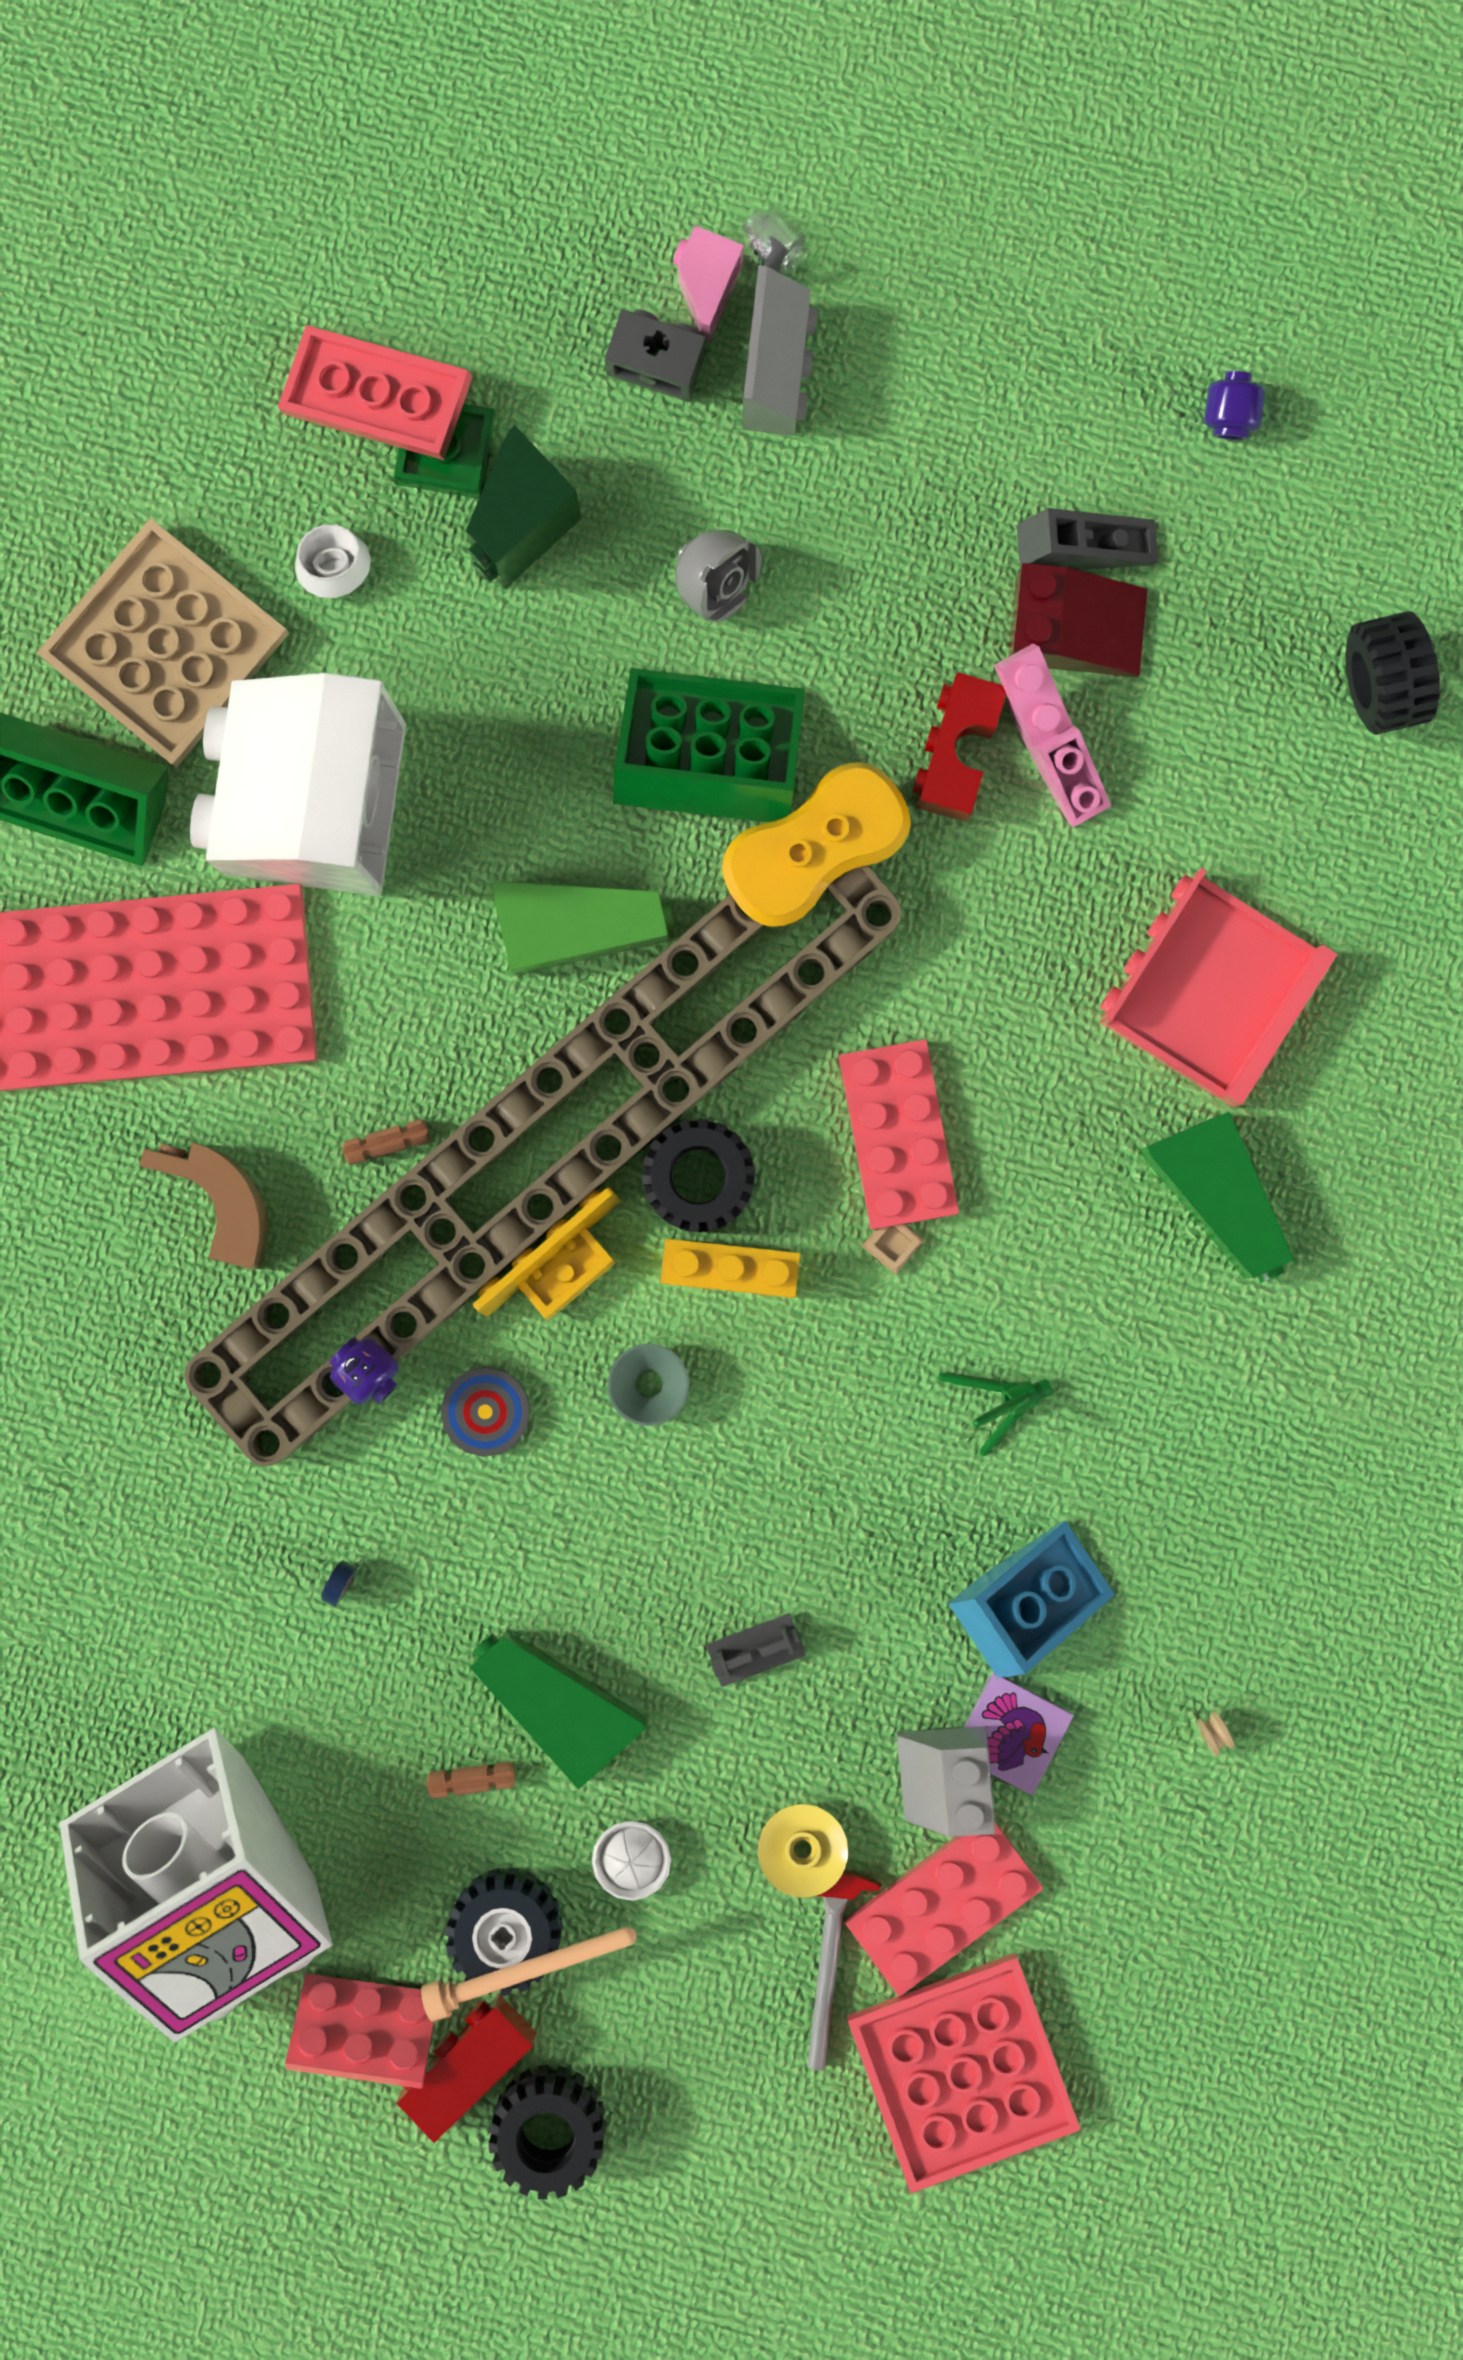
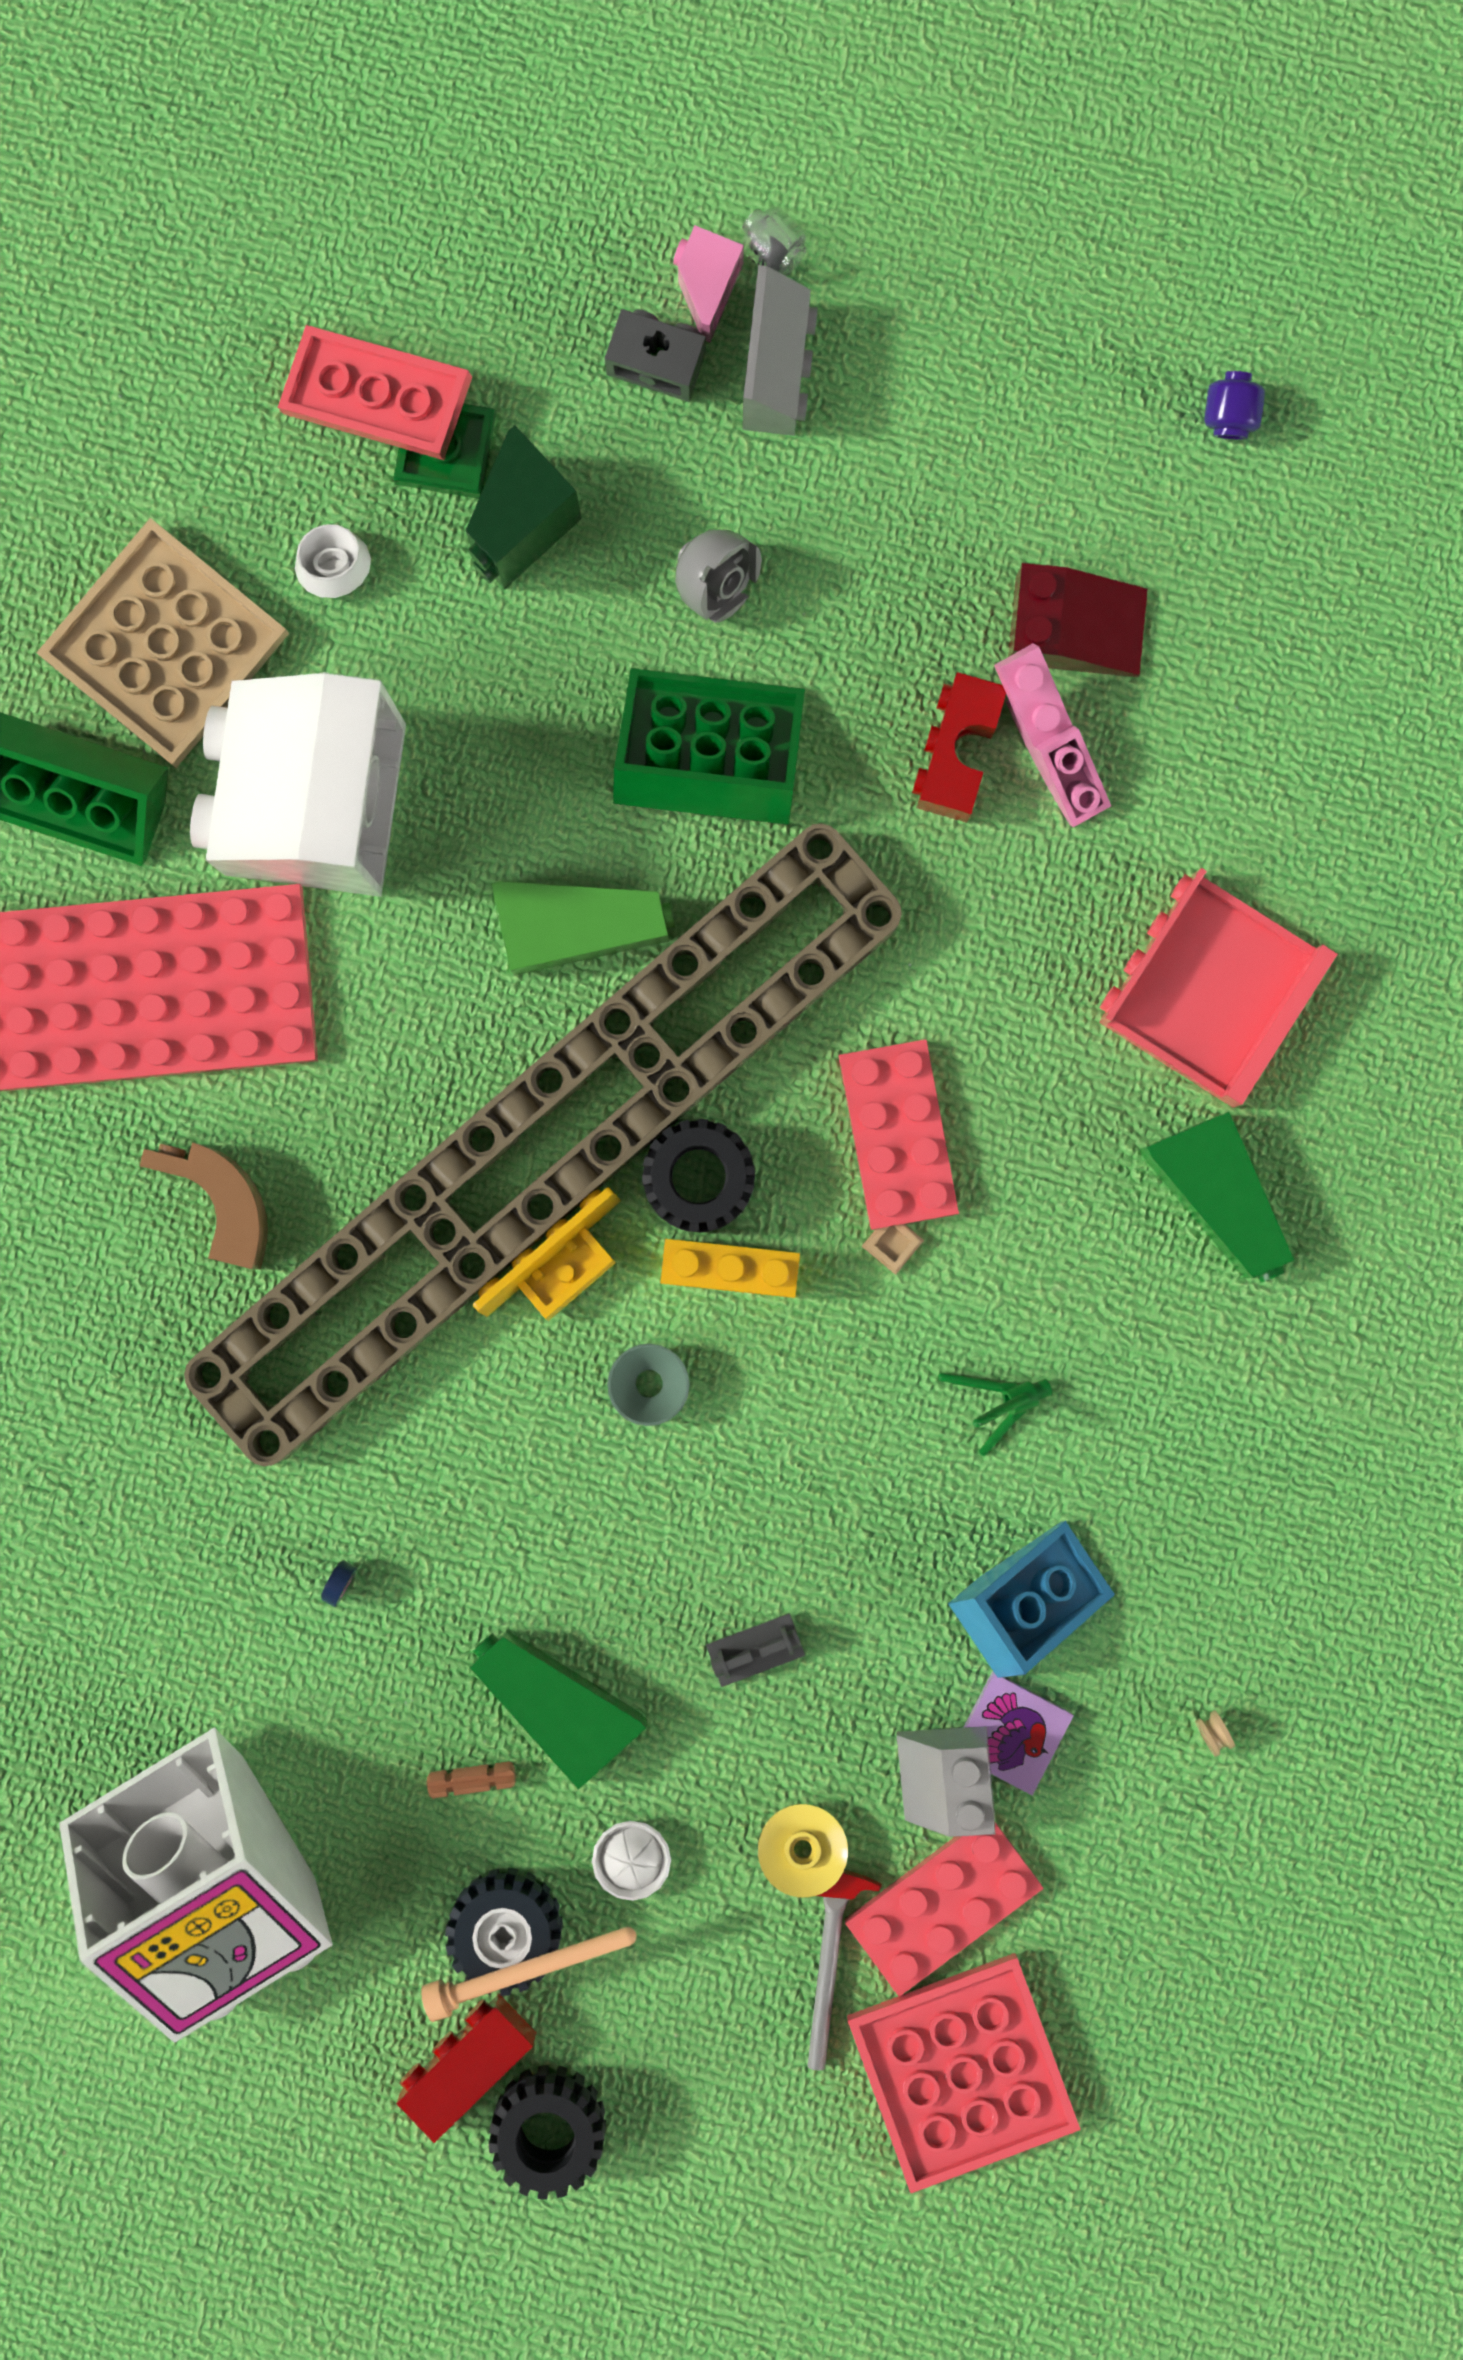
(360, 2031): coral plate -> none
(364, 1371): dark purple head -> none
(386, 1141): nougat axle -> none
(485, 1411): tile -> none
(788, 863): yellow plate -> none
(1086, 540): dark grey slope -> none
(1392, 672): black tyre -> none

